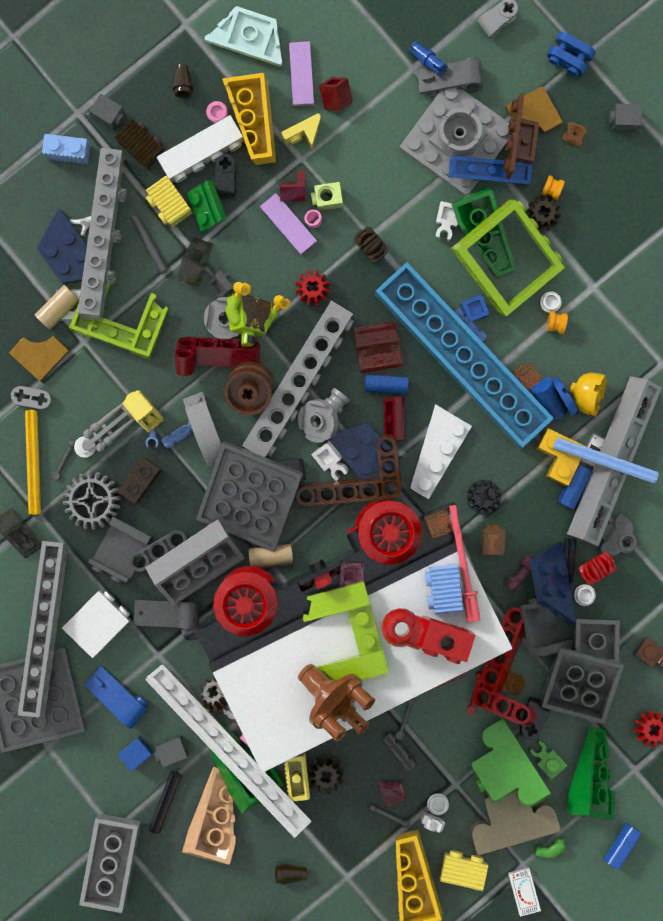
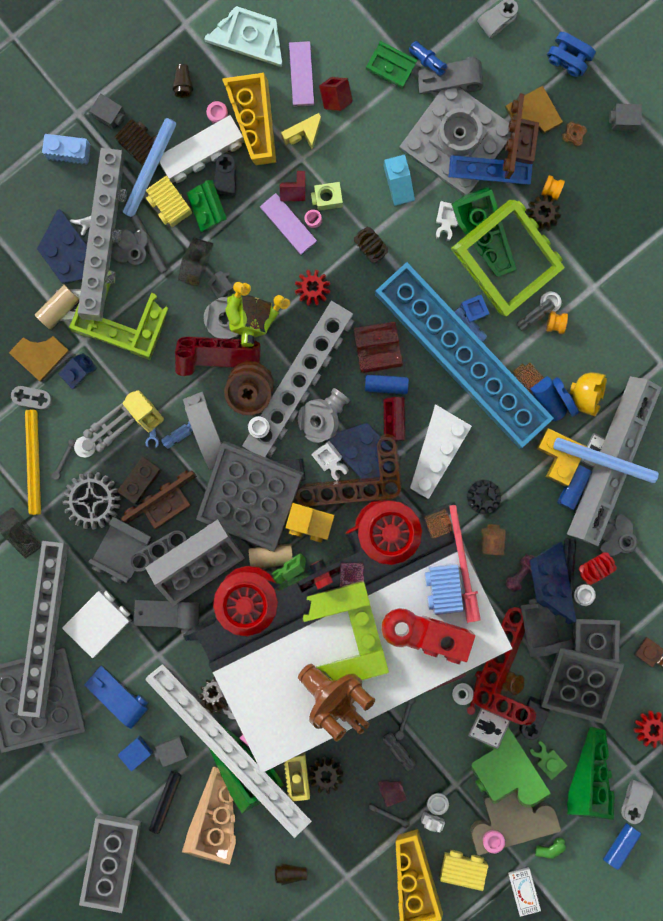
(77, 370): none -> dark blue bracket
(129, 244): none -> dark grey plate
(149, 167): none -> light blue axle
(163, 505): none -> reddish brown bracket
(258, 427): none -> white plate
(291, 569): none -> bright green plate
(310, 522): none -> yellow brick
(391, 64): none -> green plate
(399, 180): none -> medium azure slope
(469, 694): none -> white plate
(489, 728): none -> sticker
(493, 841): none -> bright pink tile
(536, 315): none -> dark grey axle
(637, 798): none -> light grey piece

